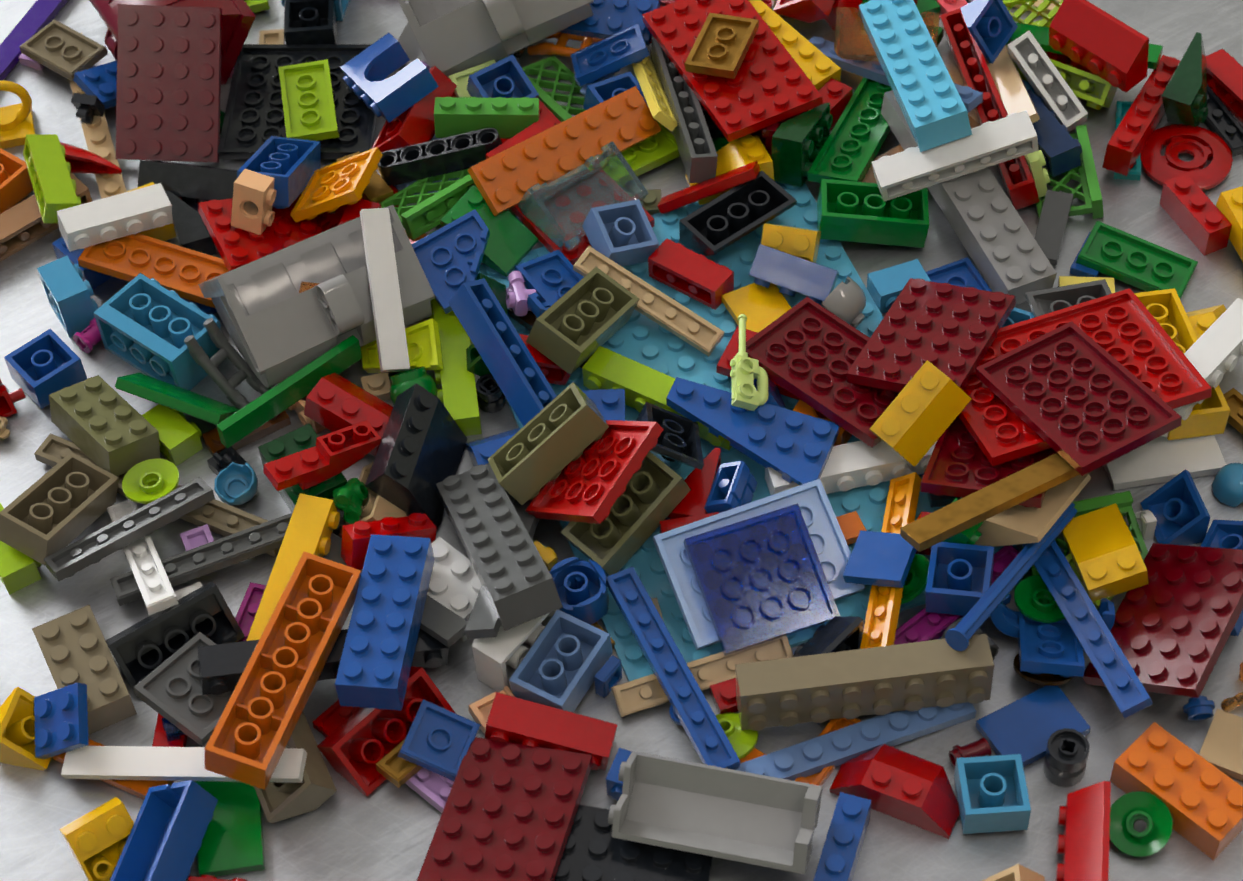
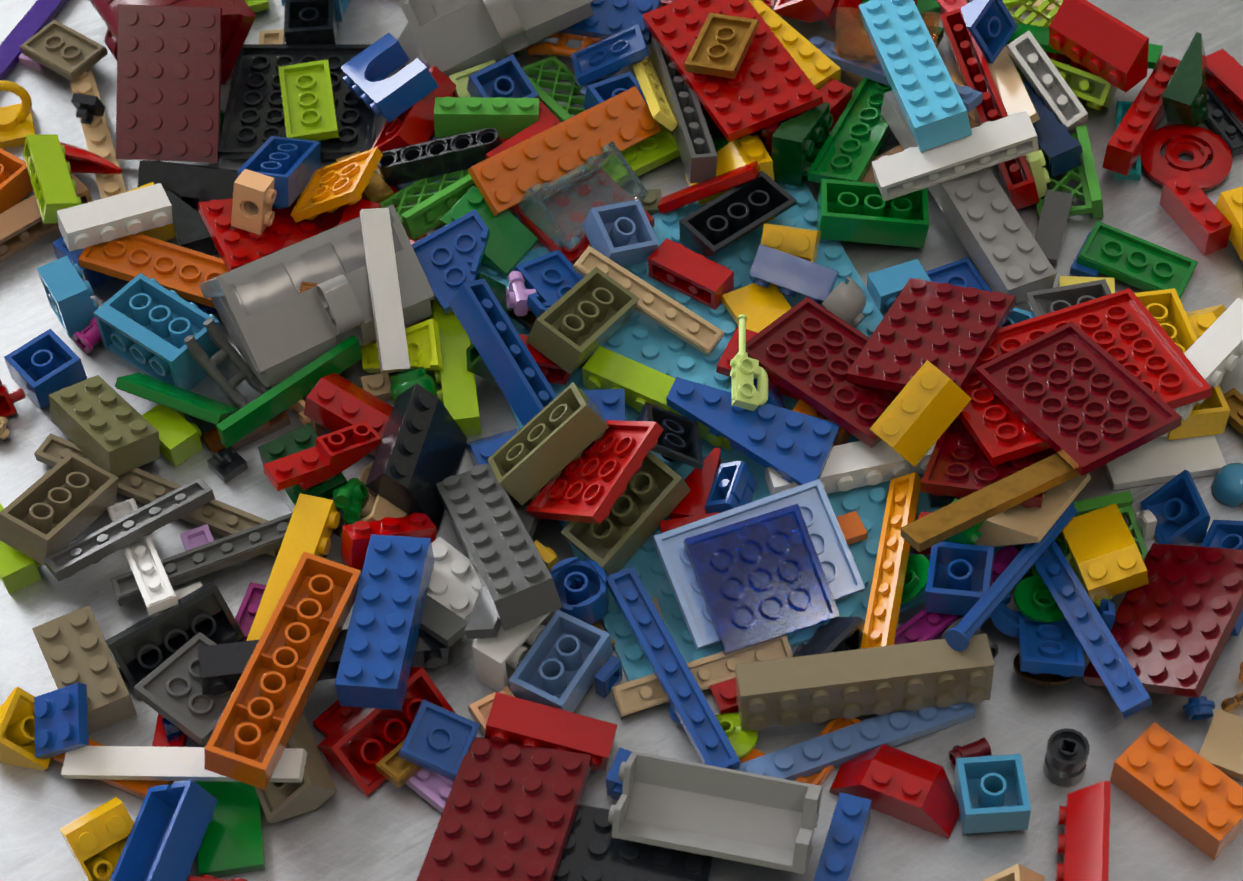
(100, 82): blue plate -> none
(150, 480): lime dish -> none
(236, 484): dark azure hair -> none
(489, 394): black wheel -> none
(879, 560): blue tile -> none
(1029, 722): blue tile -> none
(1136, 807): green dish -> none

